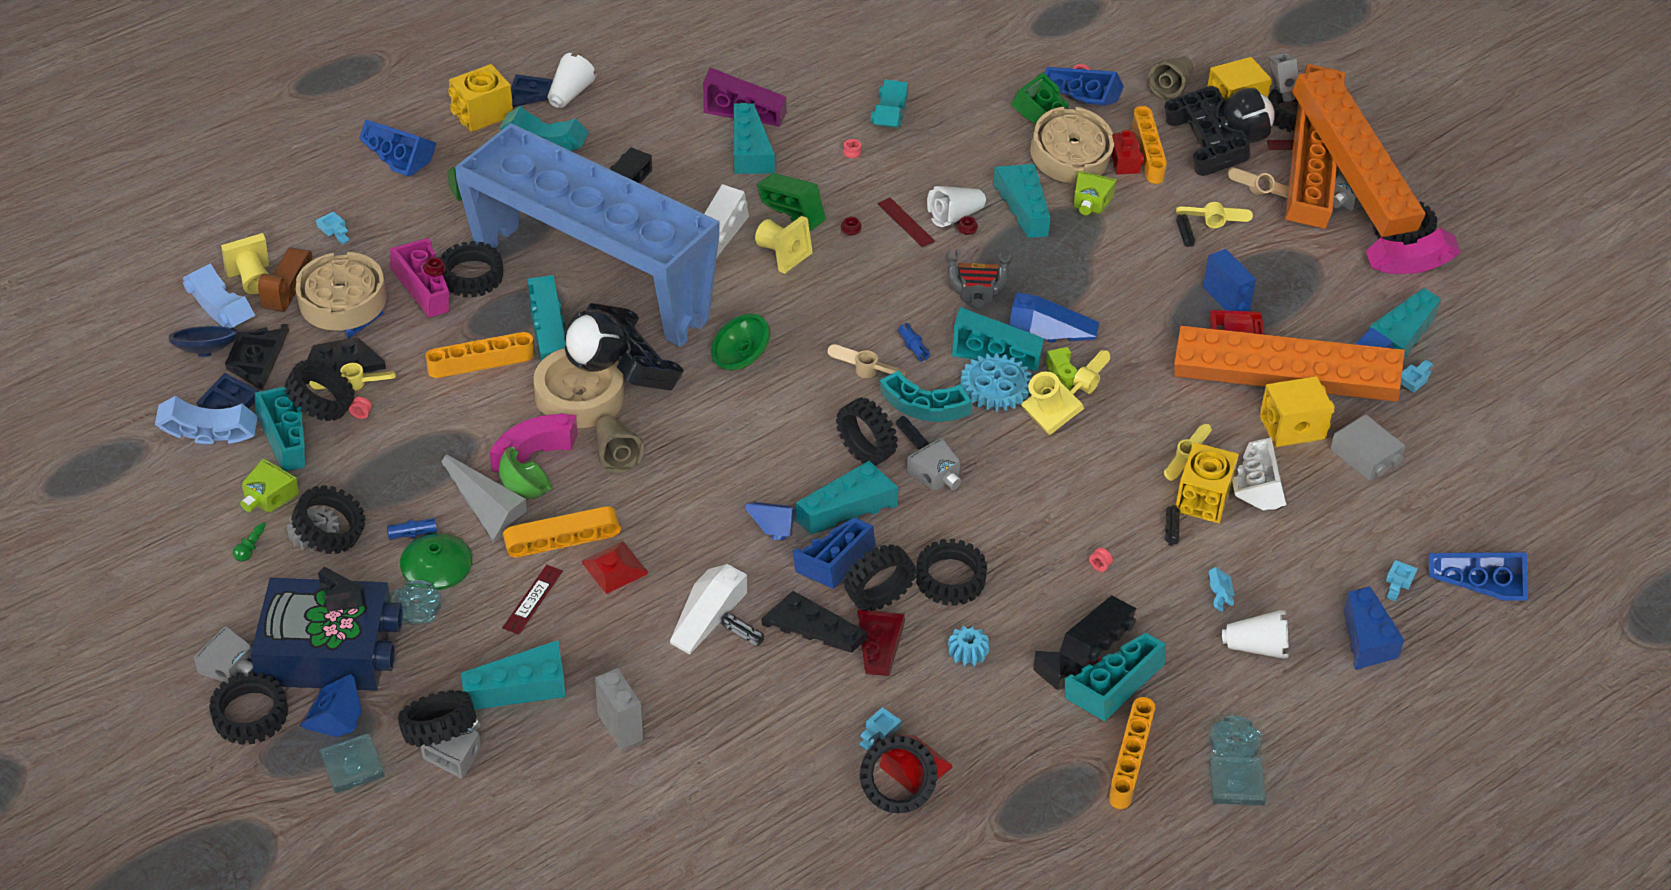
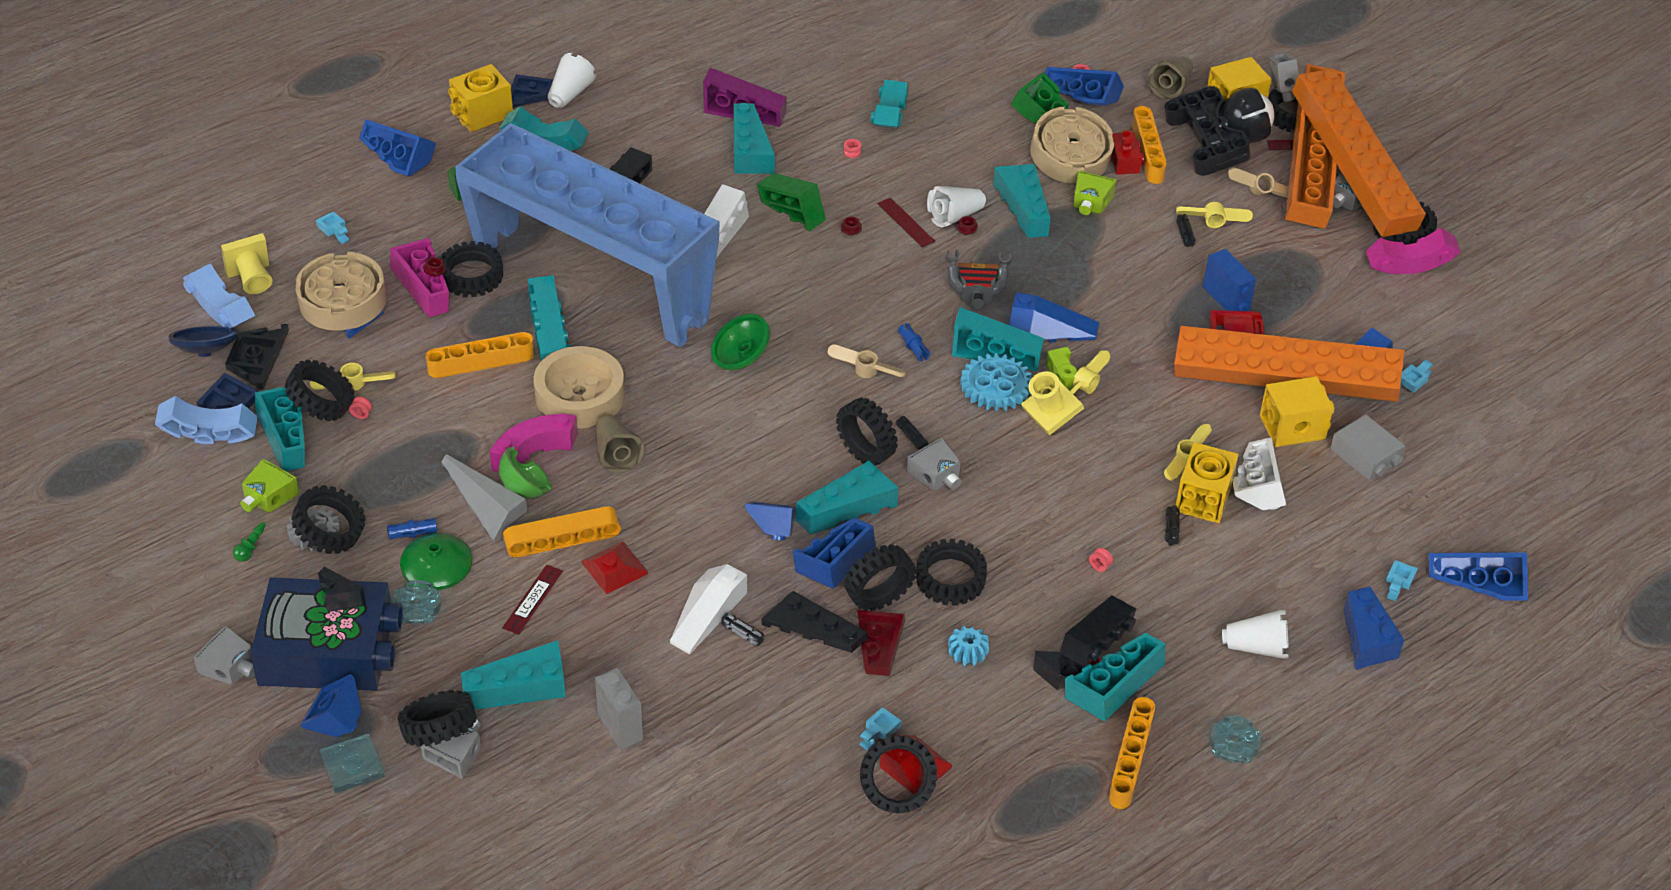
(252, 730): black tyre -> none
(279, 289): dark orange beam -> none
(344, 352): black wing -> none
(608, 334): black beam -> none
(790, 243): light yellow plant -> none
(925, 405): teal brick -> none
(1222, 586): medium azure plate -> none
(1237, 781): clear light blue plate -> none
(1409, 320): teal wedge -> none

